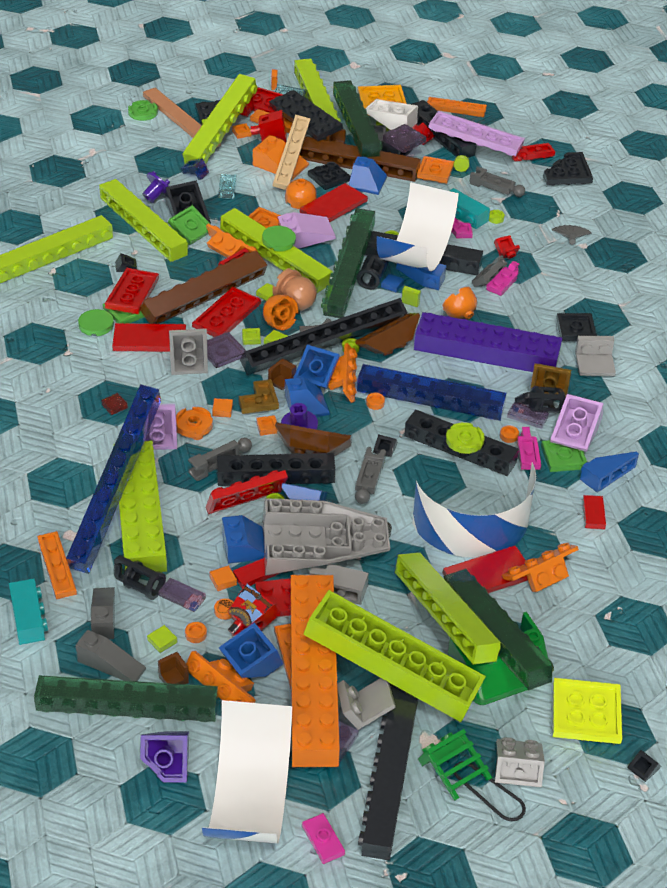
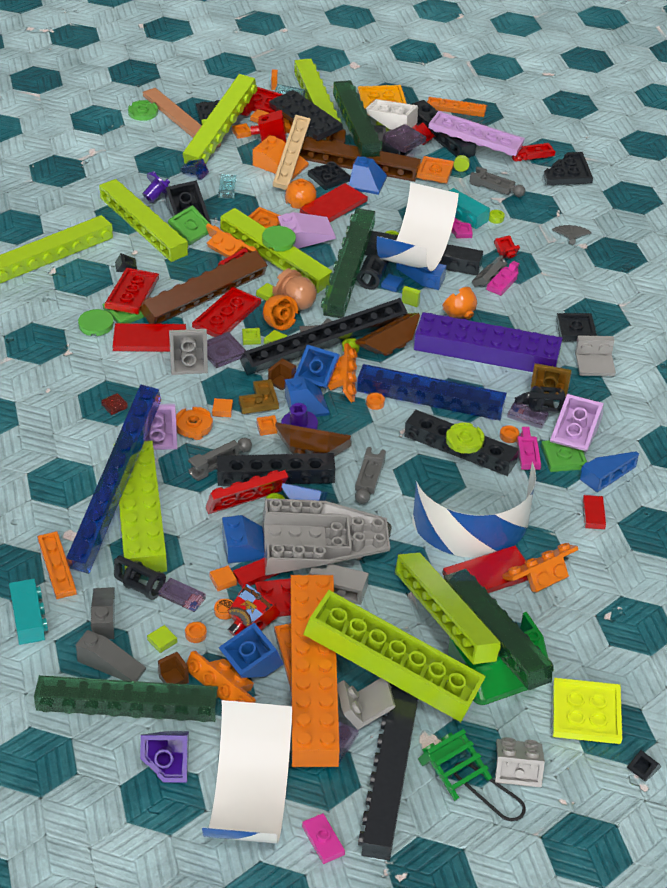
(387, 443): black slope -> none

